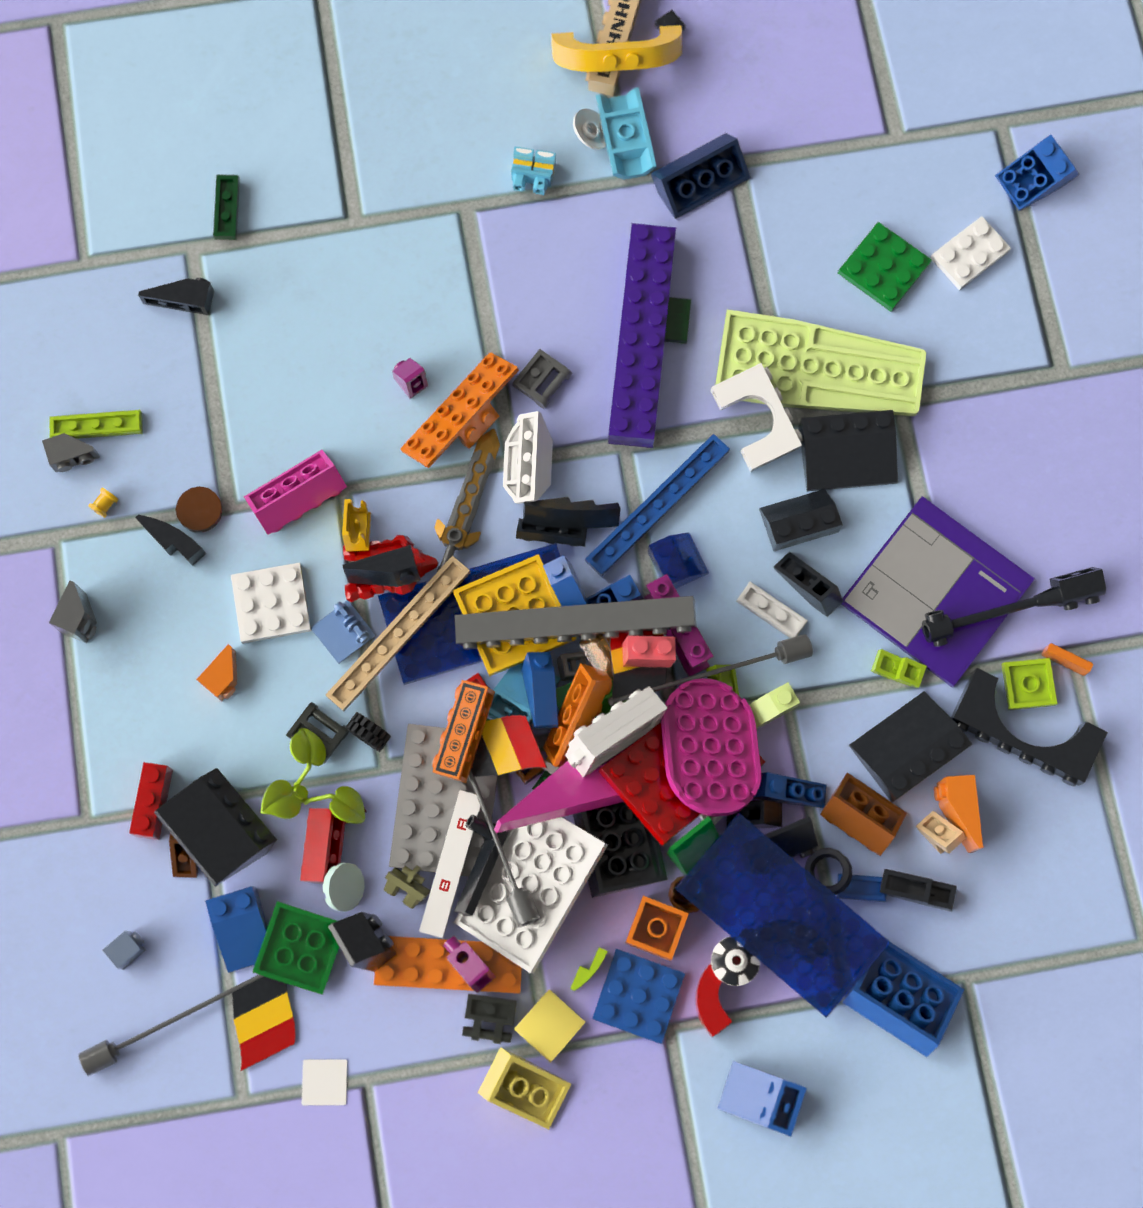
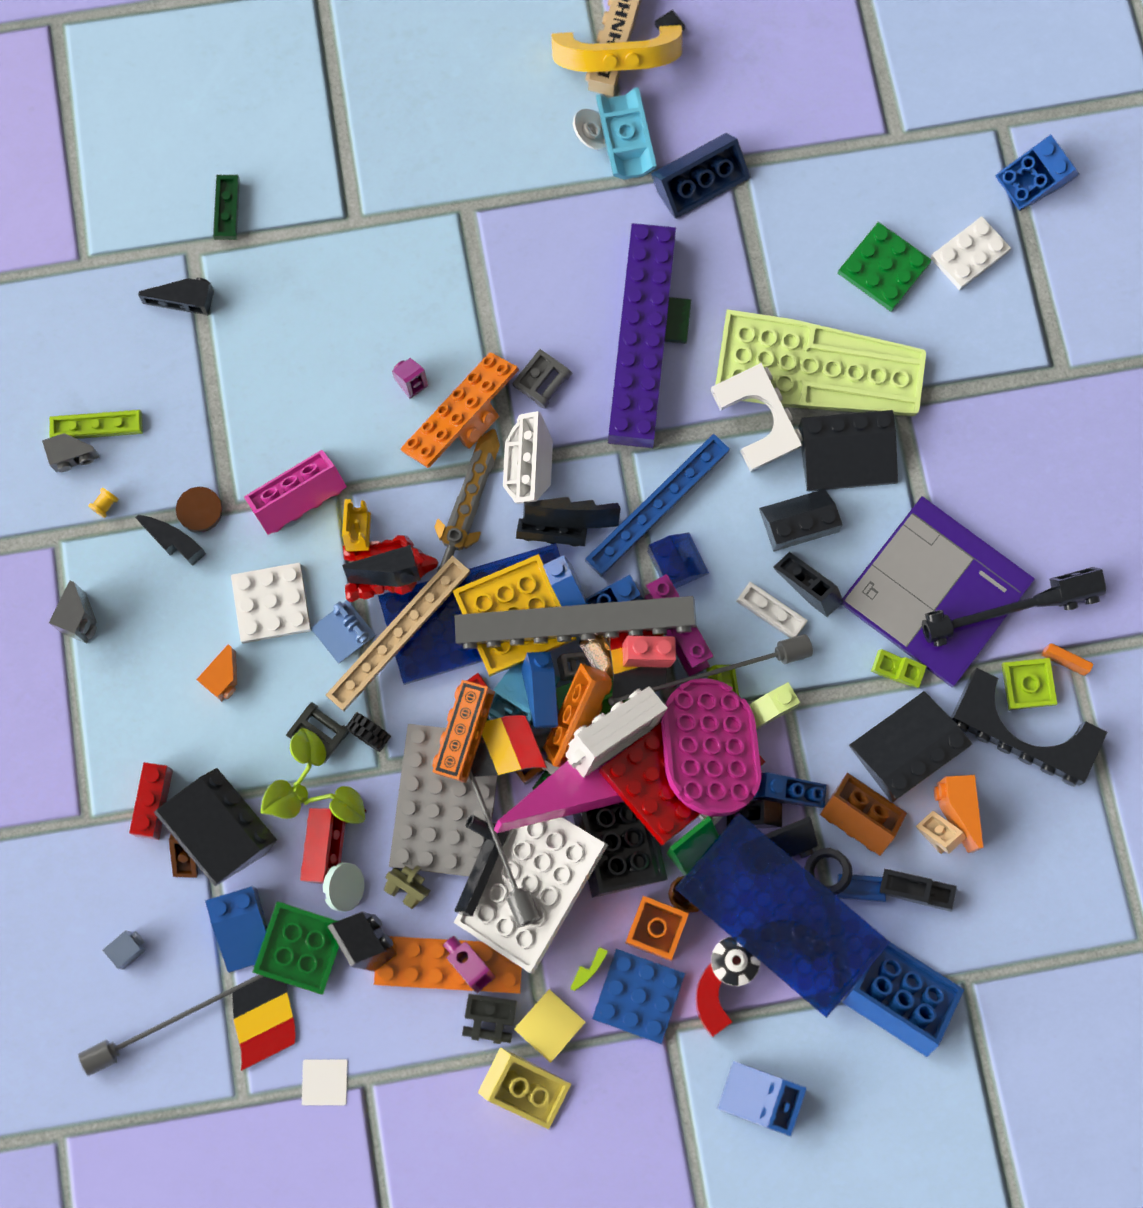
(450, 866): white tile -> none
(523, 171): medium azure hips -> none

